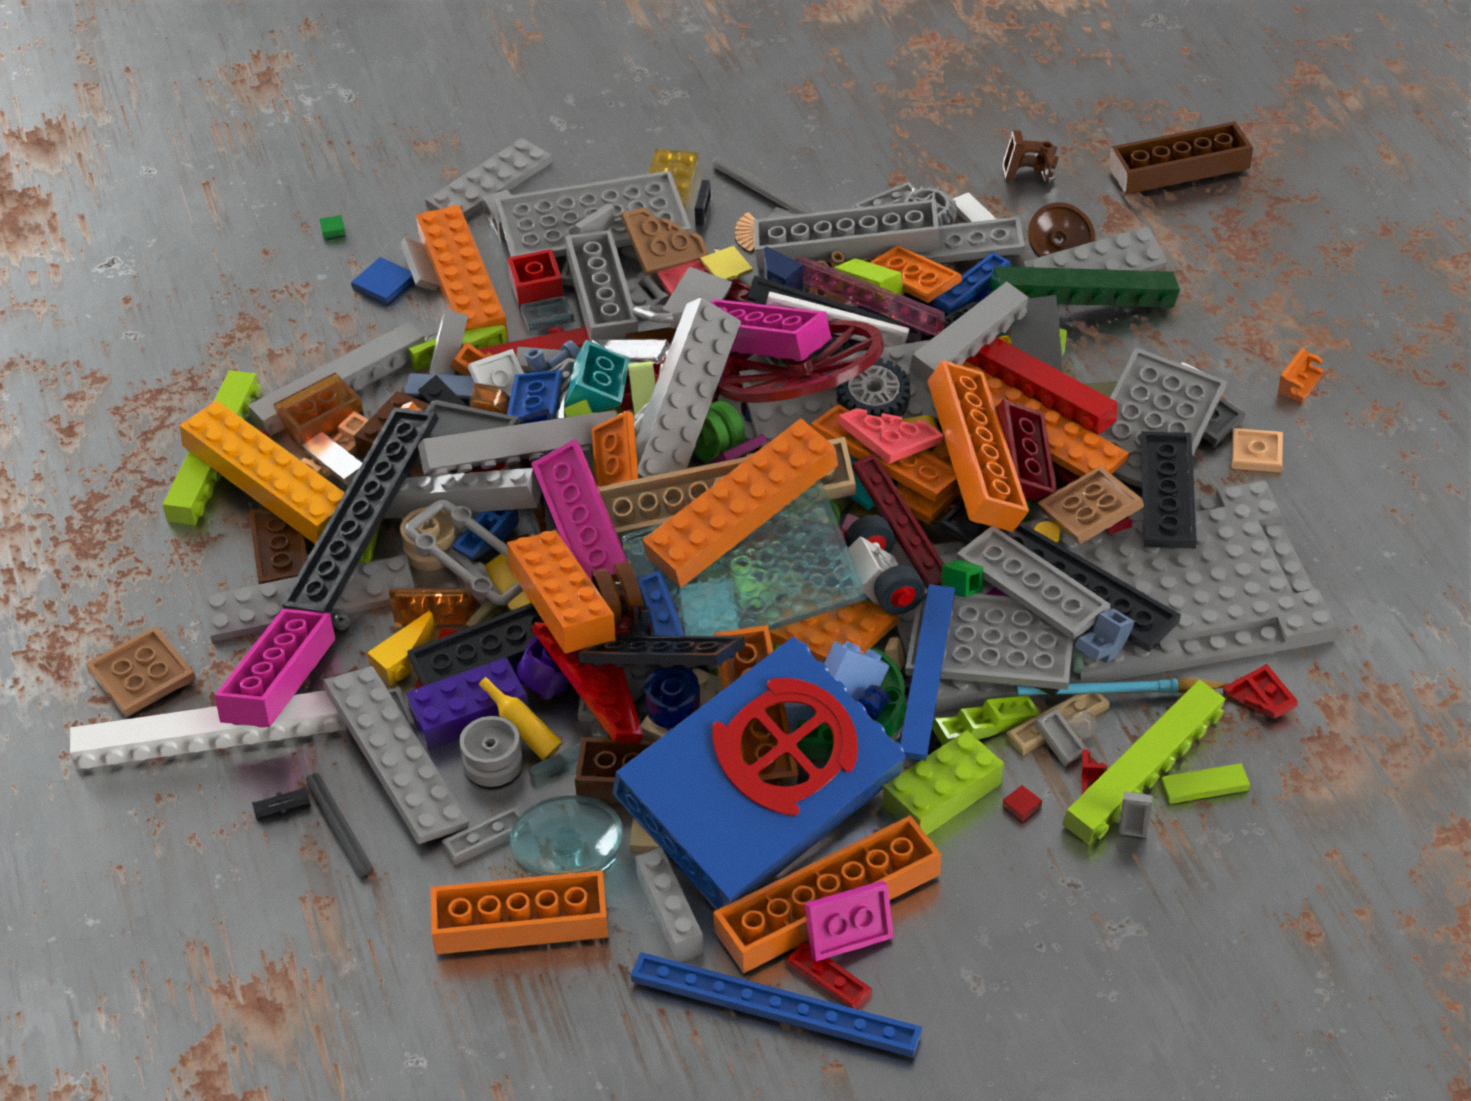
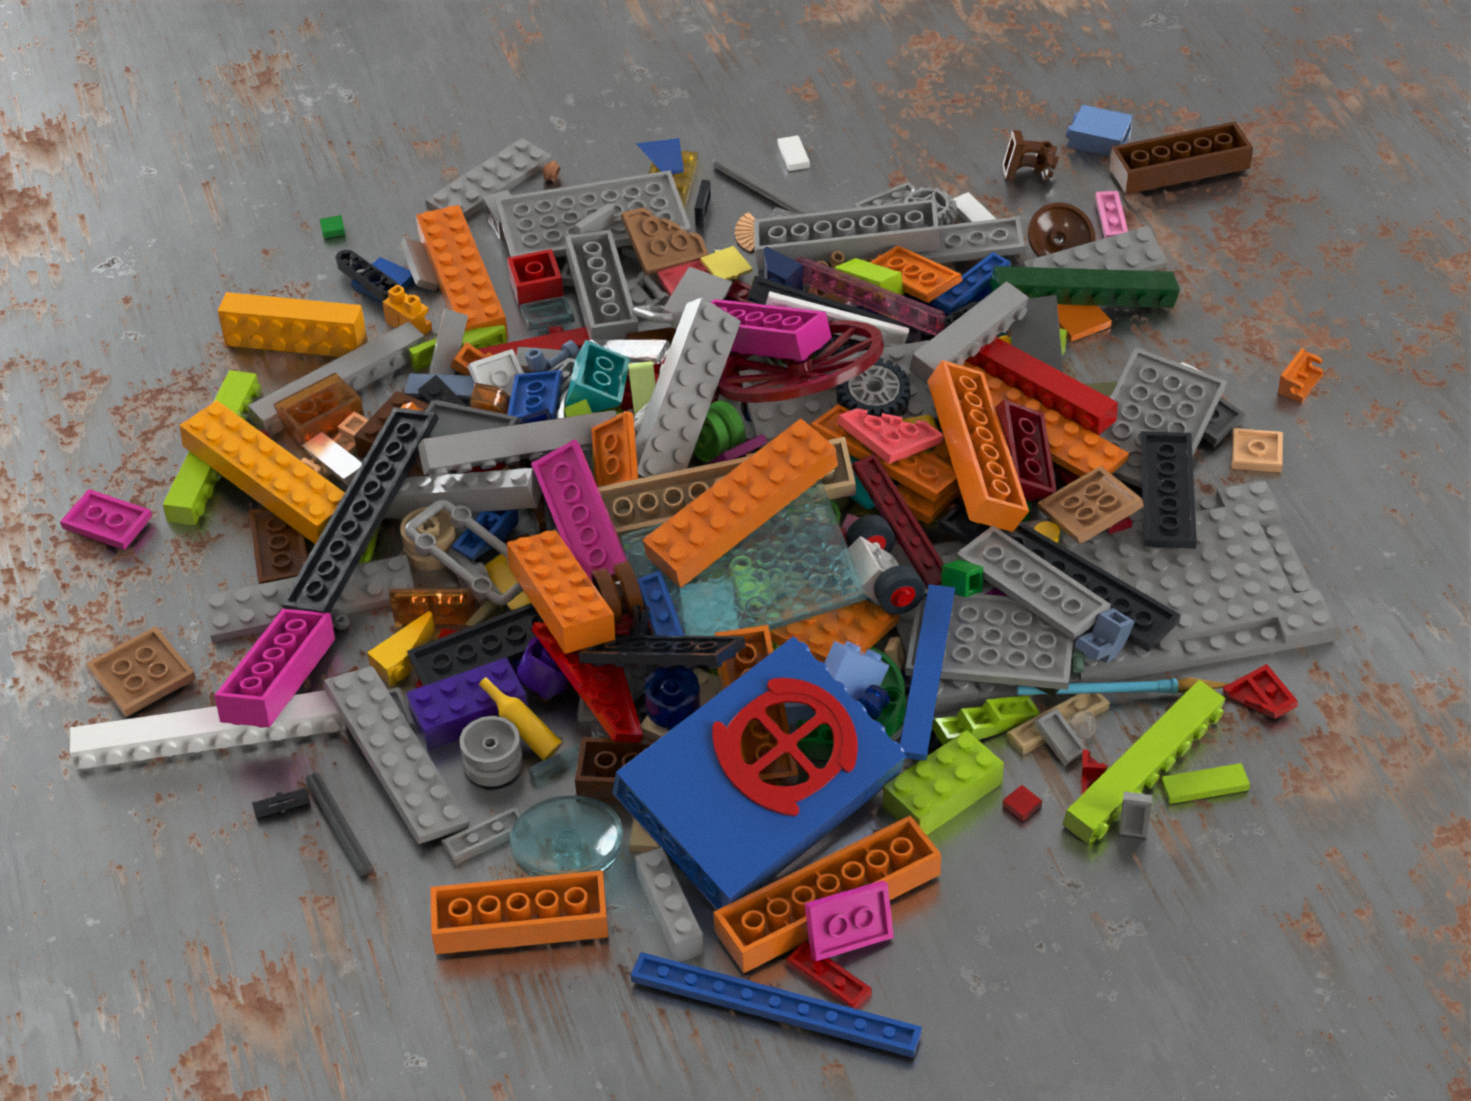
(106, 519): none -> dark pink plate
(291, 324): none -> light orange brick
(371, 273): none -> black beam
(403, 308): none -> light orange hips
(551, 171): none -> nougat plate
(664, 154): none -> blue slope
(793, 153): none -> white tile
(1082, 320): none -> orange tile
(1098, 130): none -> medium blue brick
(1110, 213): none -> bright pink plate

